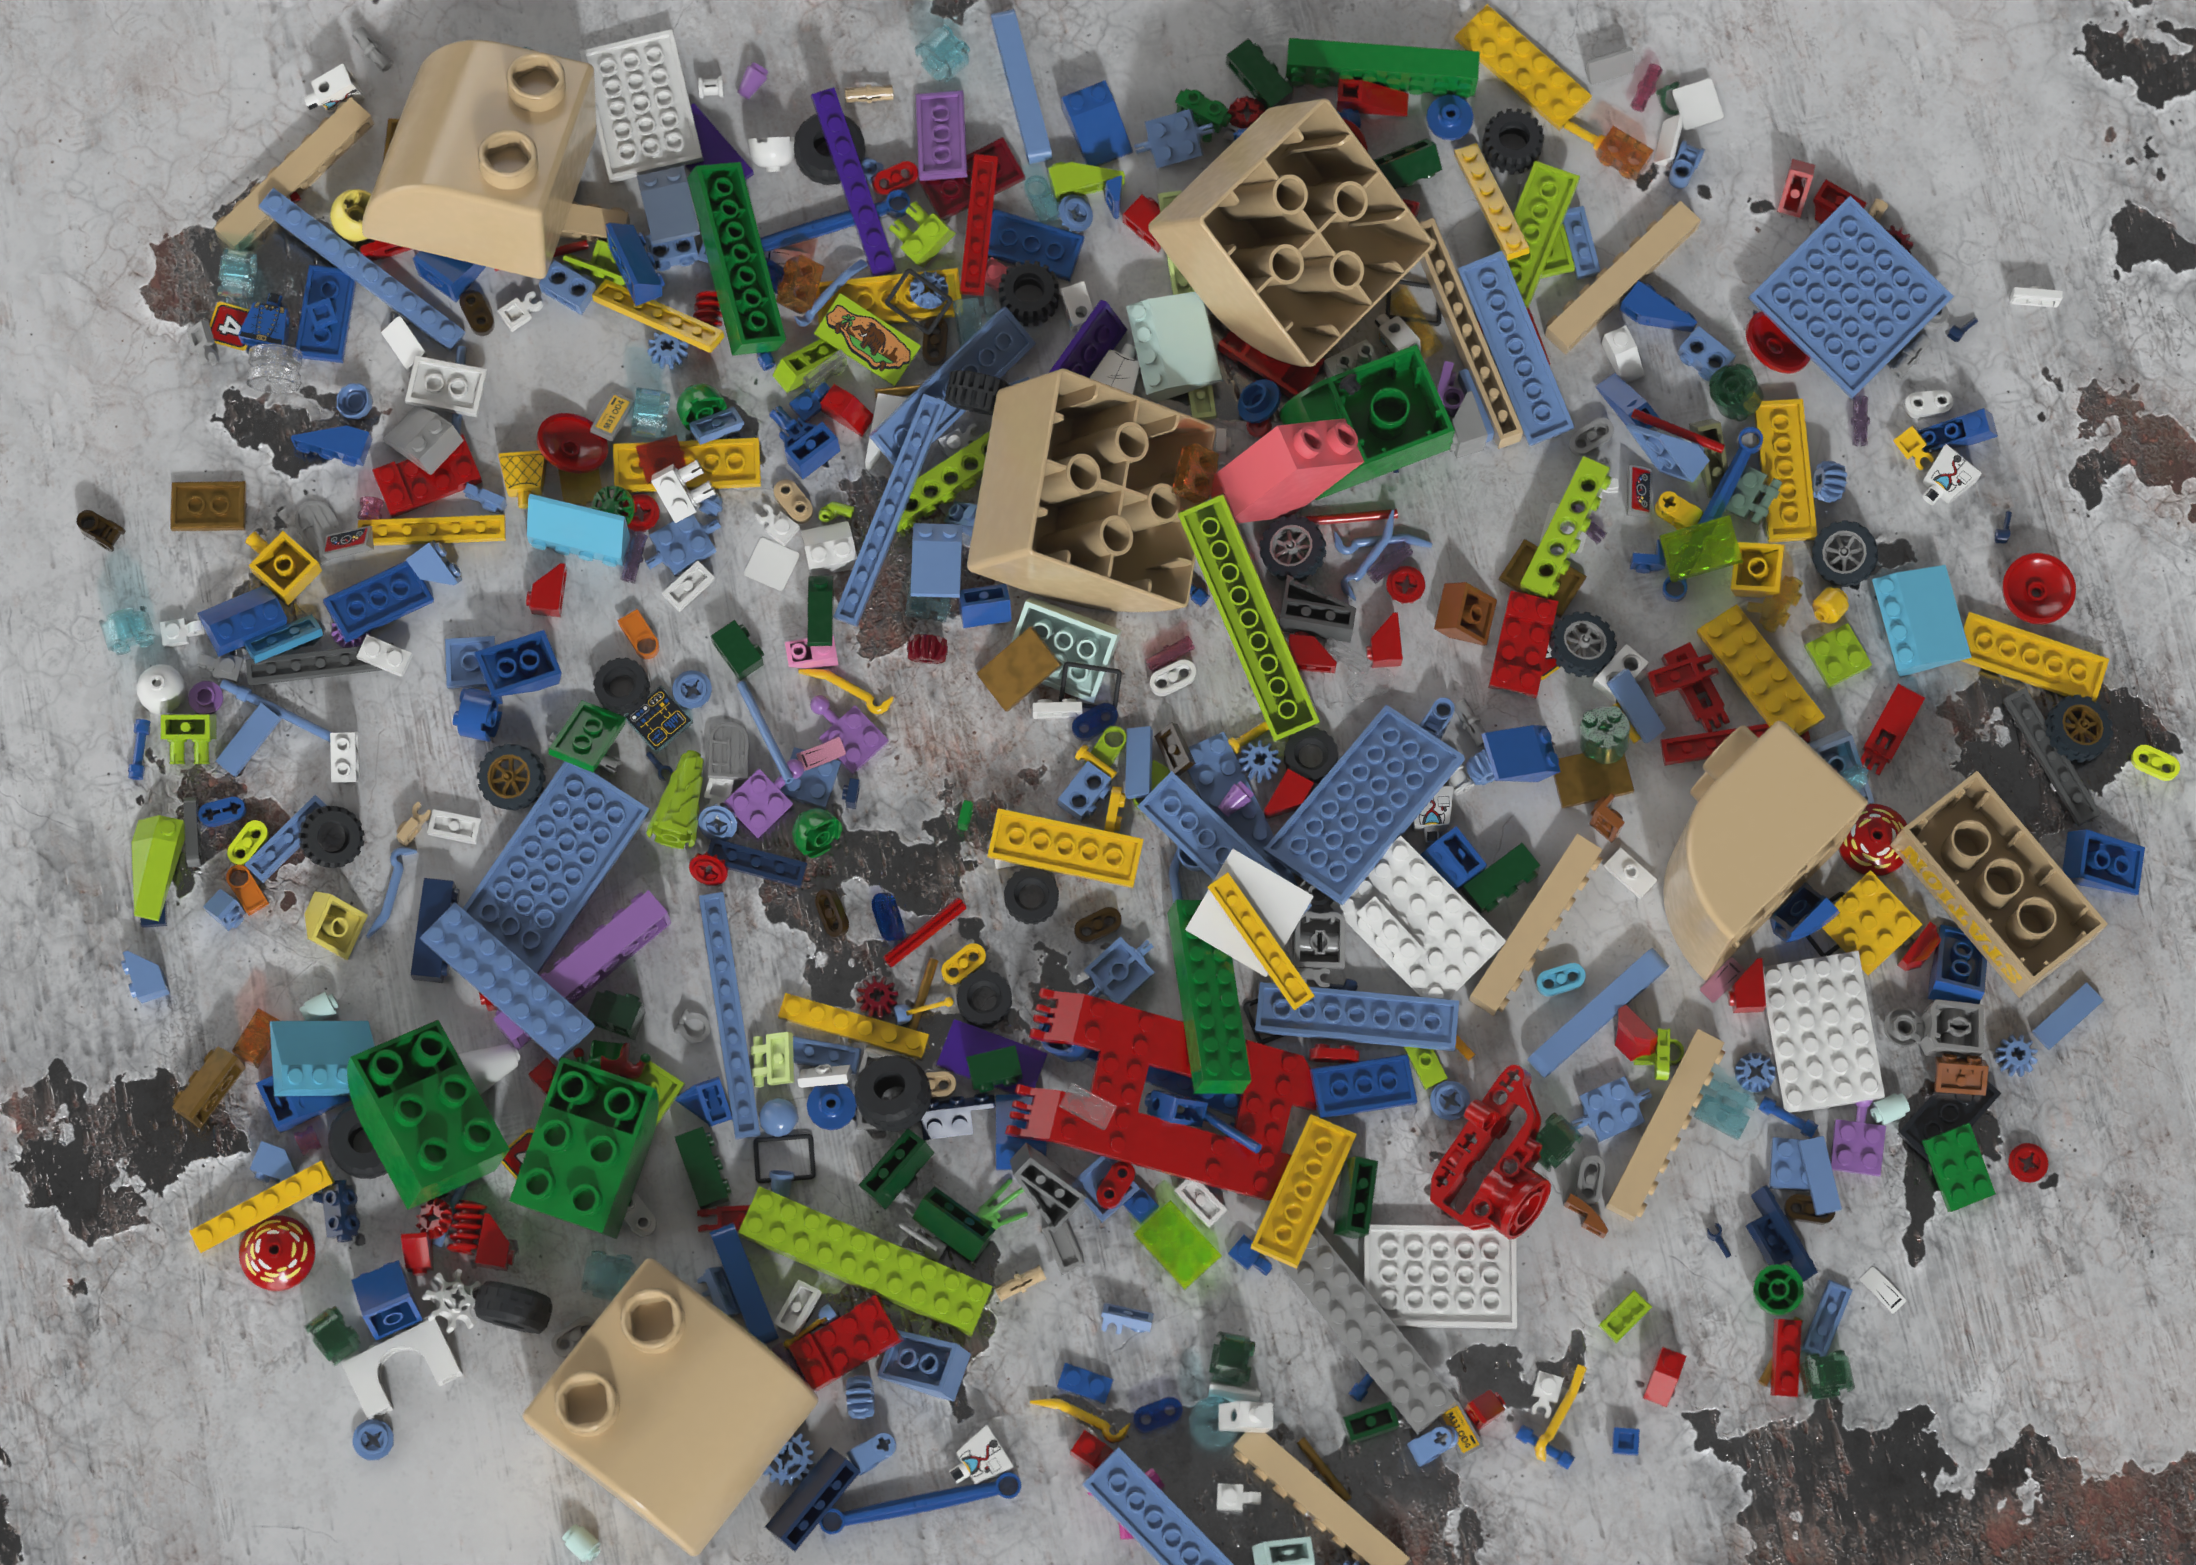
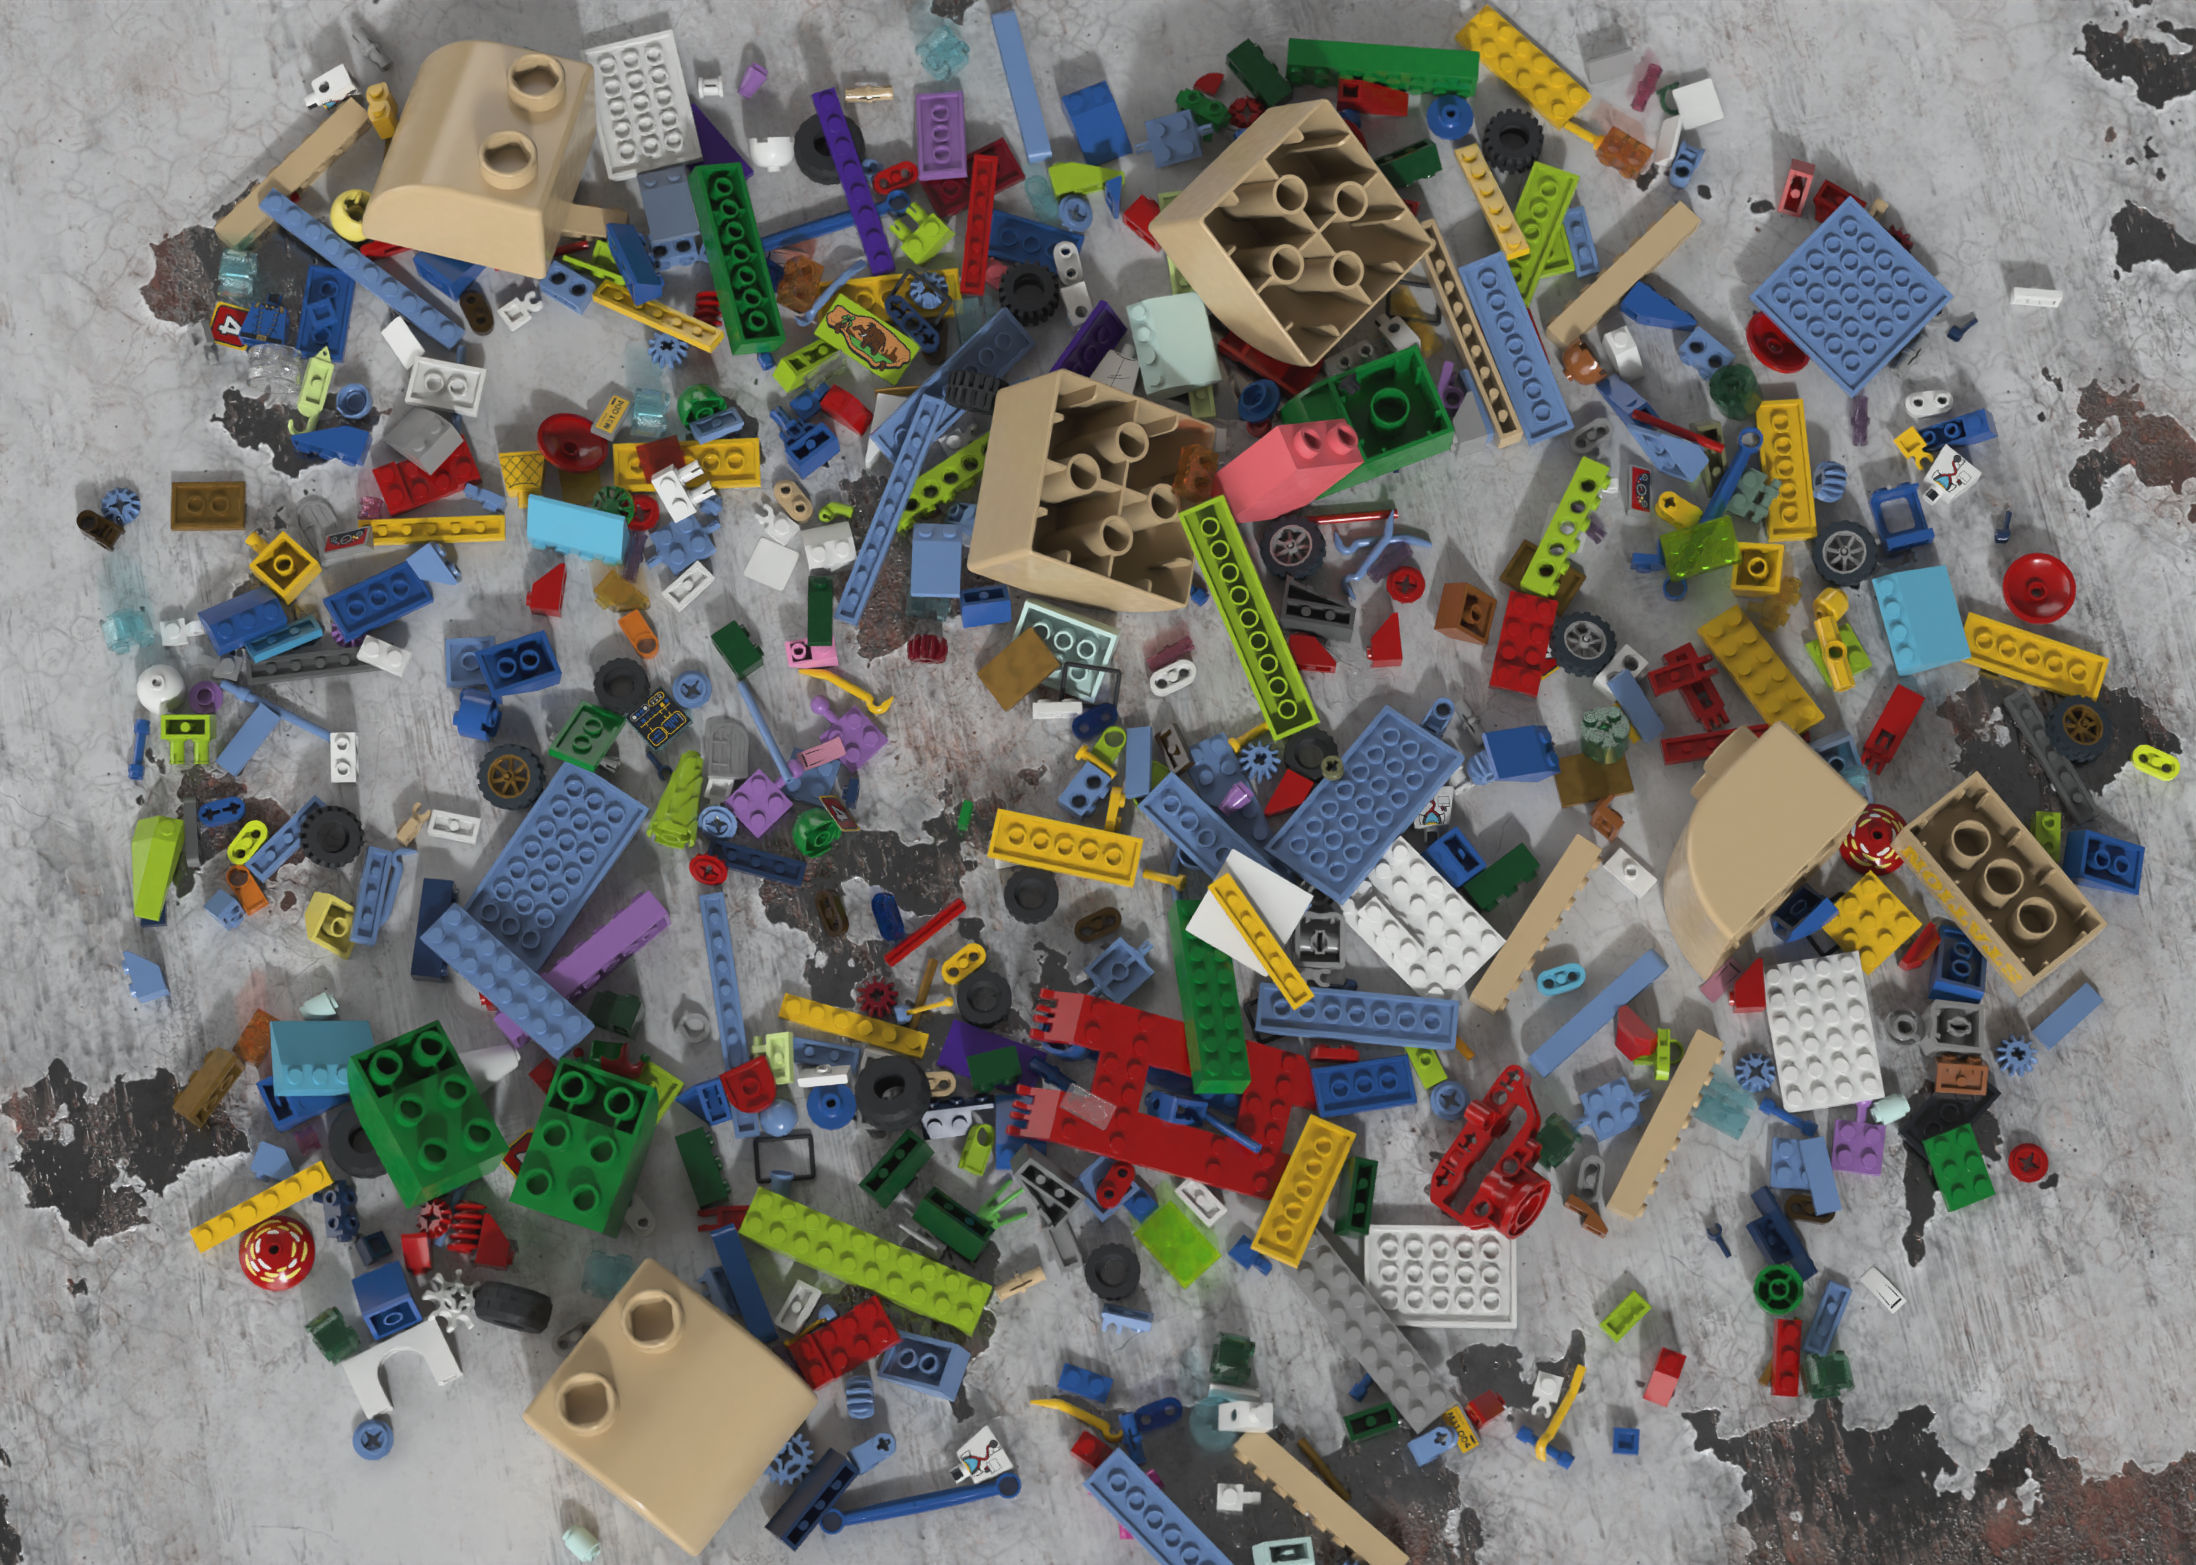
(129, 511): none -> medium blue gear
(314, 390): none -> yellowish green plate
(370, 896): none -> medium blue plate
(373, 1248): none -> dark blue slope
(382, 110): none -> yellow brick
(619, 595): none -> clear yellow slope
(750, 1086): none -> red tile
(839, 813): none -> sticker
(929, 331): none -> dark blue beam
(975, 1156): none -> lime piece
(1050, 1073): none -> blue pin
(1068, 263): none -> white plate
(1112, 1252): none -> black tyre
(1128, 1421): none -> blue pin
(1179, 882): none -> yellow piece
(1209, 83): none -> red tile
(1330, 775): none -> olive bush
(1581, 364): none -> dark orange cylinder
(1838, 668): none -> yellow piece
(1905, 539): none -> blue window
(2047, 830): none -> lime brick

